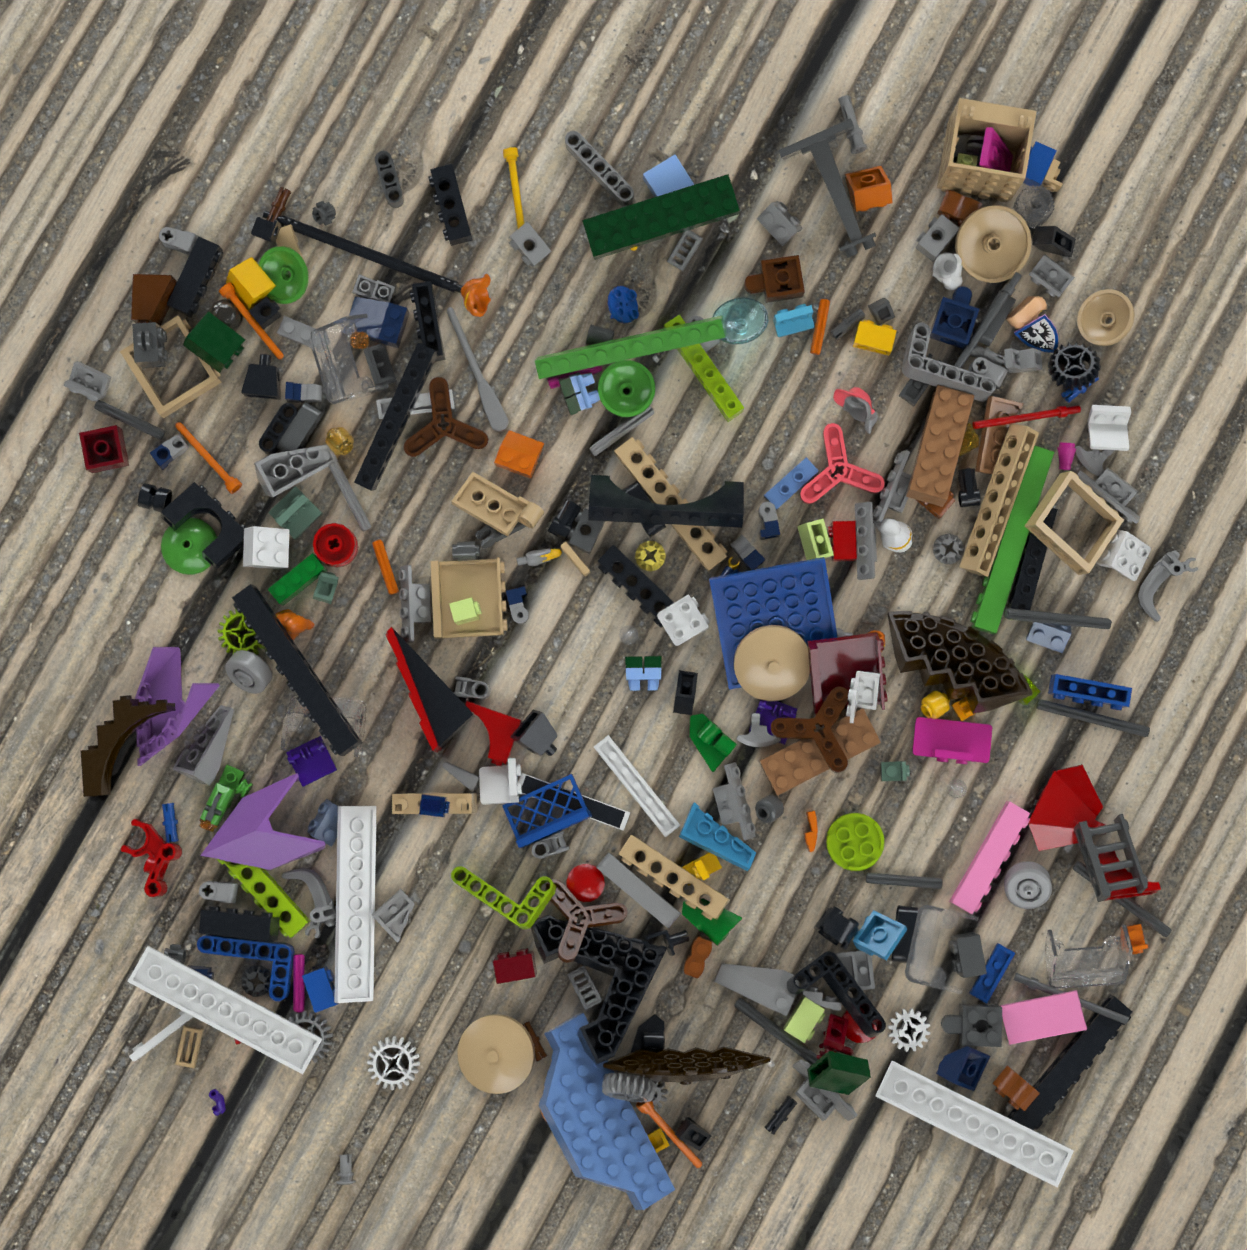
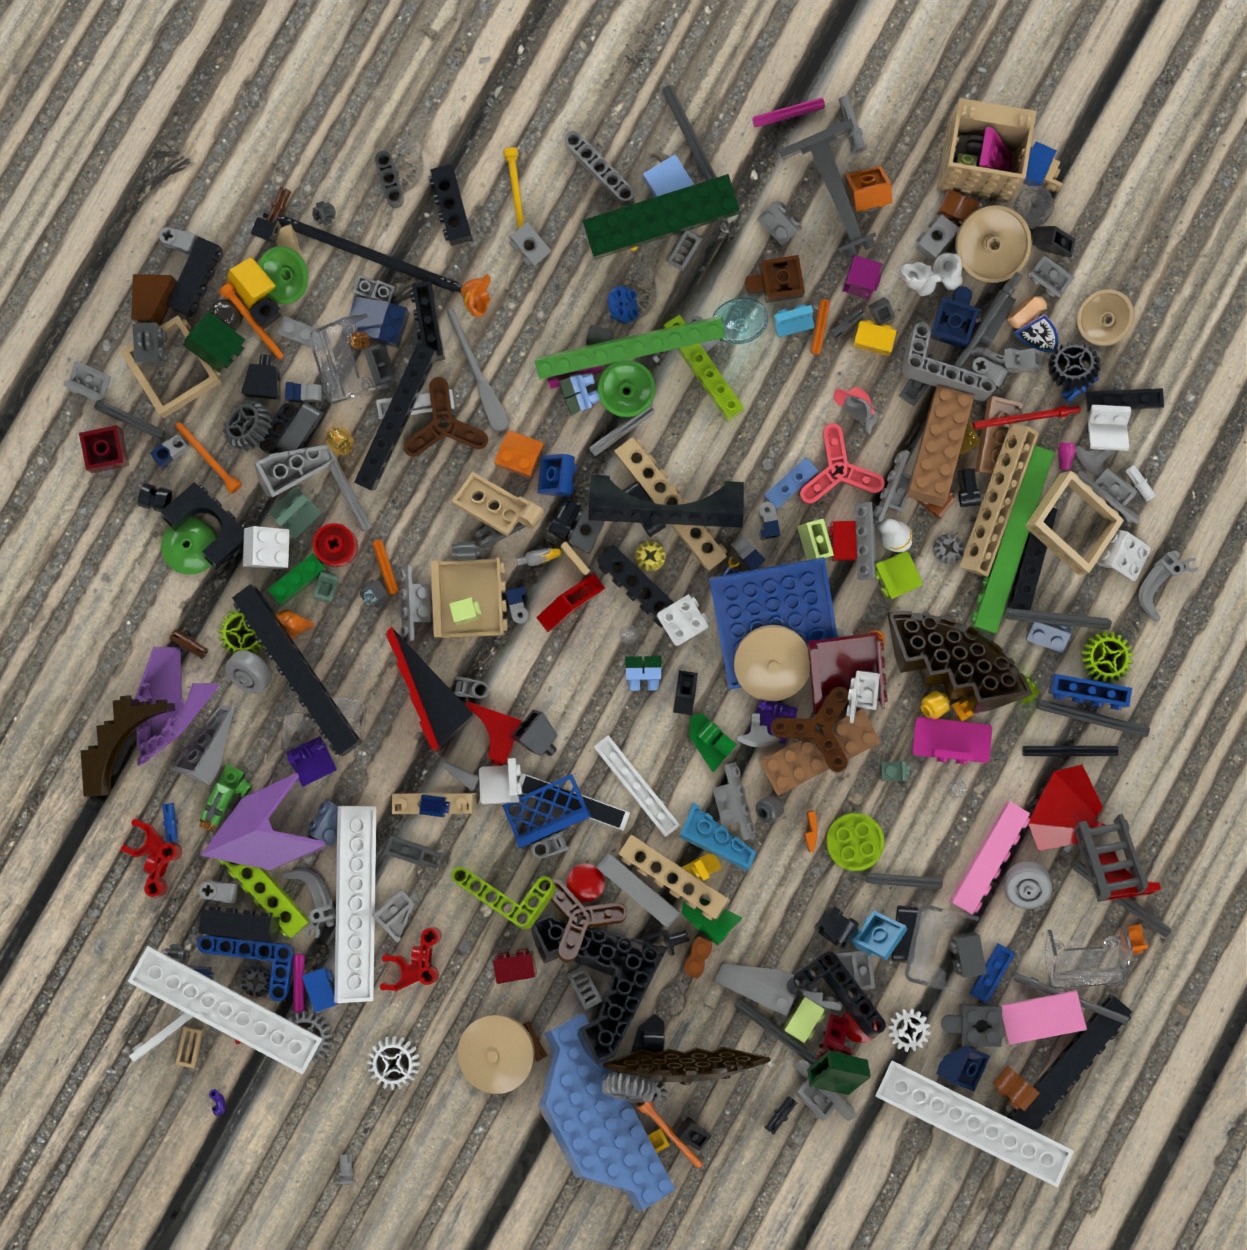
(188, 644): none -> reddish brown pin
(251, 422): none -> dark grey gear
(373, 593): none -> dark grey head
(410, 851): none -> dark grey hinge
(420, 963): none -> red piece
(556, 475): none -> blue brick
(570, 602): none -> red arch
(689, 133): none -> dark grey axle
(788, 112): none -> dark pink axle
(862, 277): none -> magenta piece
(897, 575): none -> lime bracket
(919, 278): none -> white hair
(1070, 750): none -> black axle
(1122, 650): none -> lime gear
(1130, 398): none -> black tile
(1140, 483): none -> white axle

